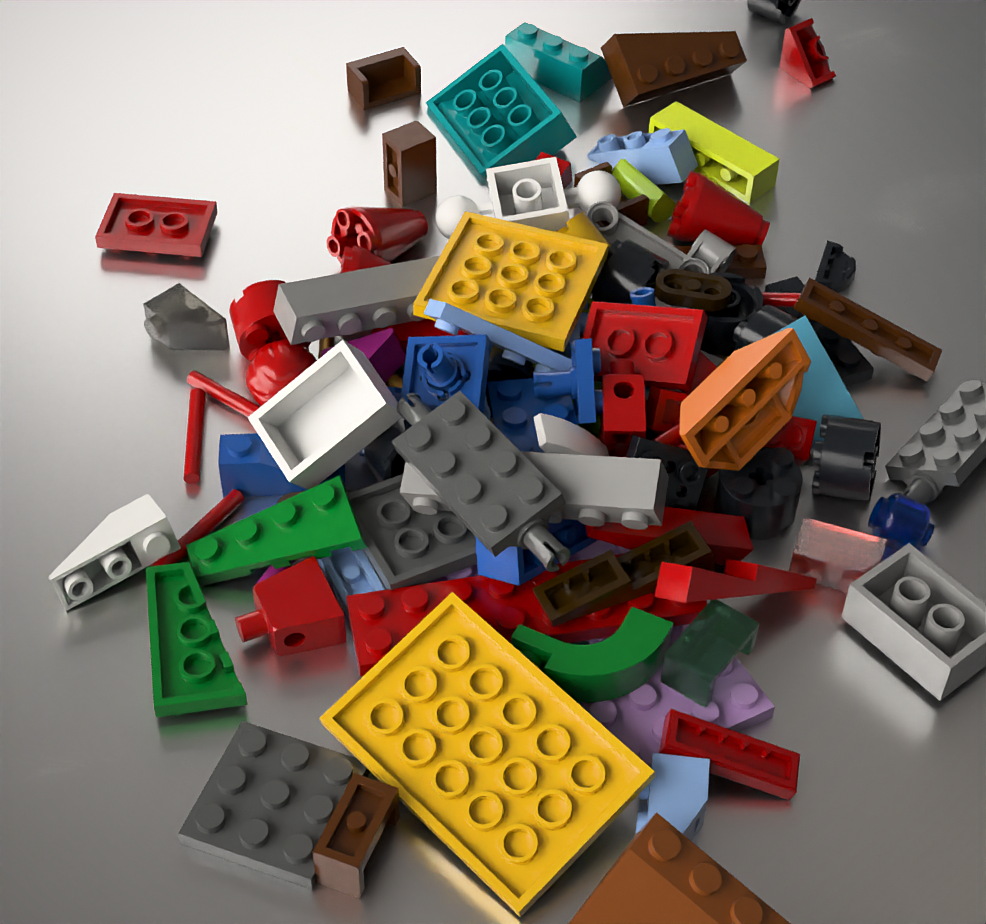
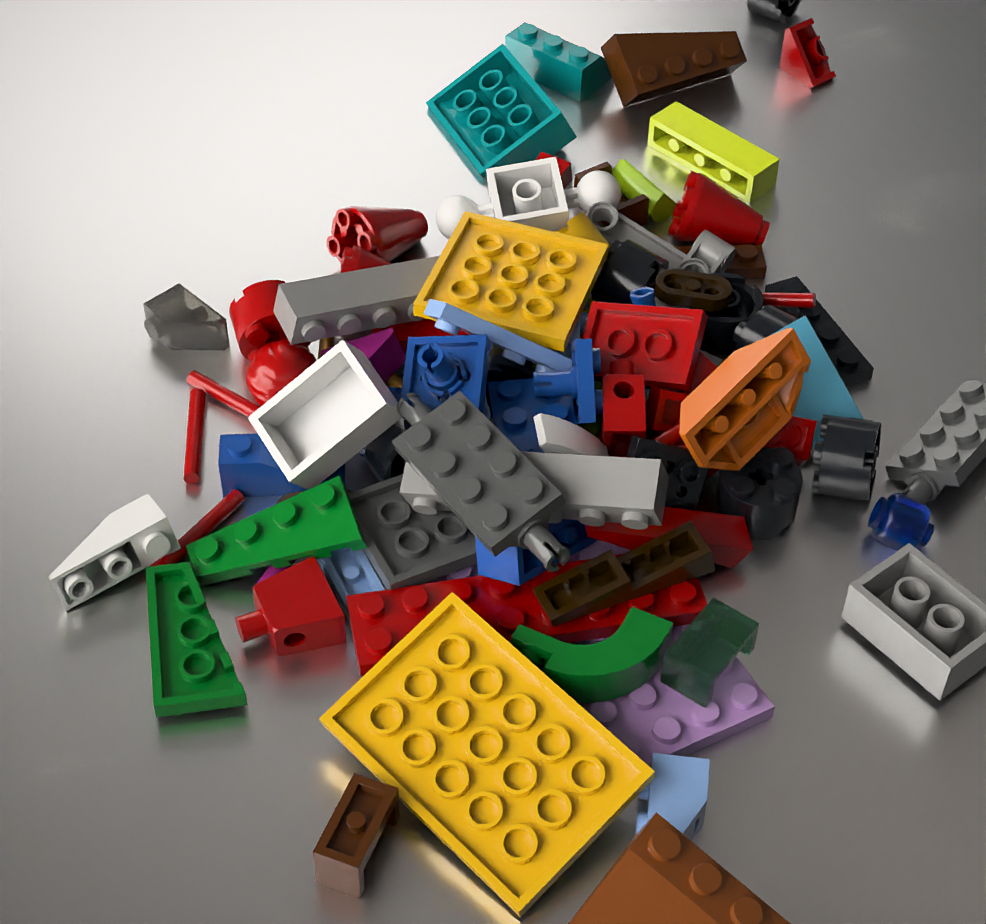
(156, 224): red plate -> none
(269, 803): dark grey plate -> none
(383, 78): reddish brown panel -> none
(409, 163): reddish brown panel -> none
(659, 156): light blue slope -> none
(732, 754): red plate -> none
(739, 580): red slope -> none
(834, 553): clear red brick -> none
(836, 268): black tile -> none
(868, 329): reddish brown plate -> none

